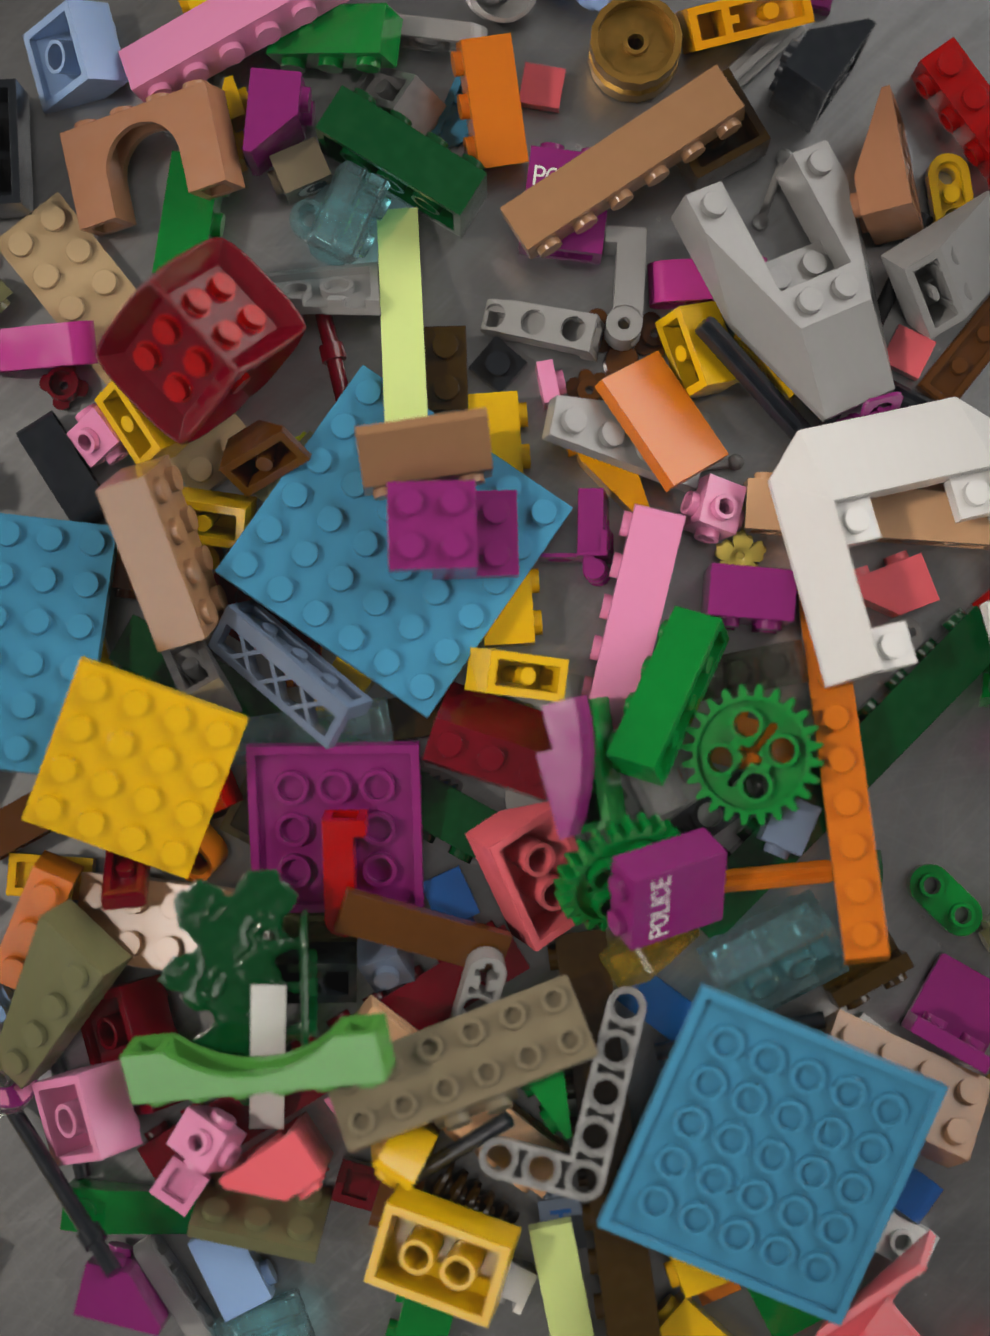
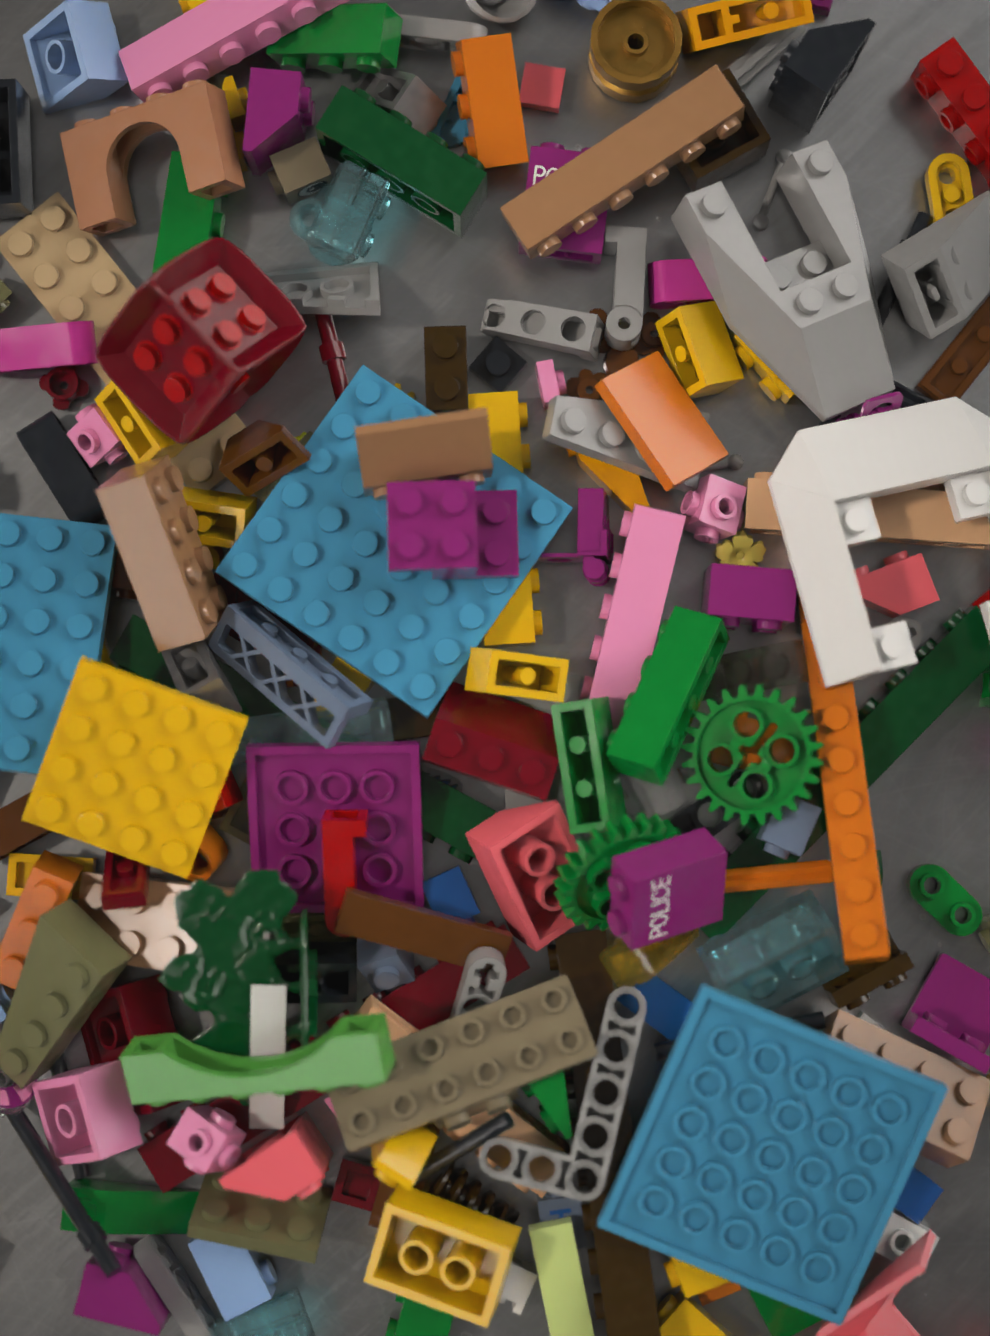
(179, 1185): bright pink plate -> none
(401, 315): yellowish green tile -> none
(570, 763): magenta slope -> none
(751, 376): black axle -> none
(885, 177): nougat slope -> none
(909, 352): coral tile -> none

